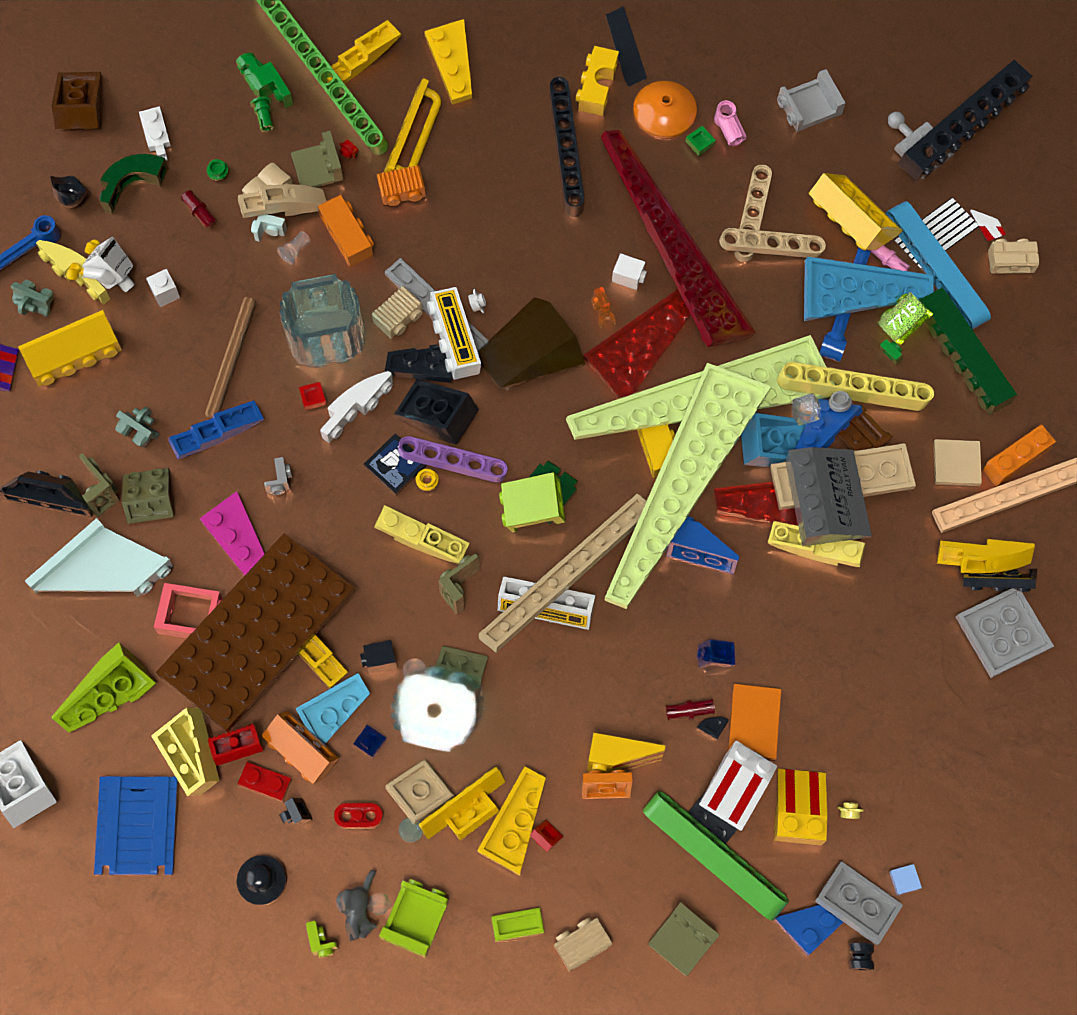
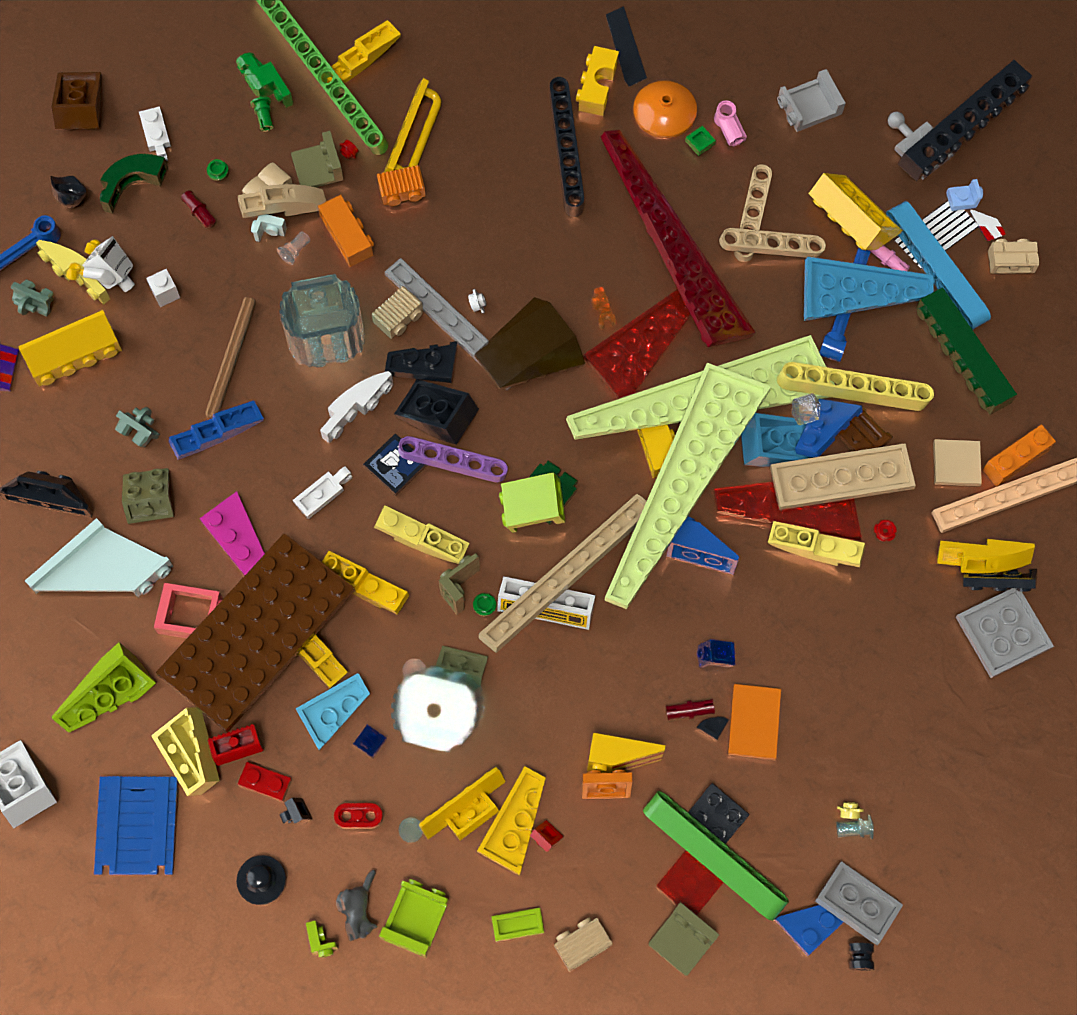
(99, 496): olive bracket -> none
(280, 485): light grey bracket -> none
(300, 747): orange brick -> none
(312, 396): red plate -> none
(322, 492): none -> white plate
(367, 586): none -> yellow slope
(378, 657): black brick -> none
(379, 904): clear plate -> none
(419, 792): tan tile -> none
(427, 473): yellow plate -> none
(451, 57): yellow wing -> none
(454, 333): brick -> none
(484, 604): none -> green plate
(629, 272): white brick -> none
(689, 883): none -> clear red plate
(738, 785): white slope -> none
(801, 807): yellow slope -> none
(827, 495): dark grey slope -> none
(840, 401): light grey plate -> none
(856, 828): none -> clear light blue pin
(889, 526): none -> red plate
(892, 351): green plate -> none
(904, 317): clear neon green brick -> none
(905, 879): light blue tile -> none
(965, 196): none -> light blue bracket

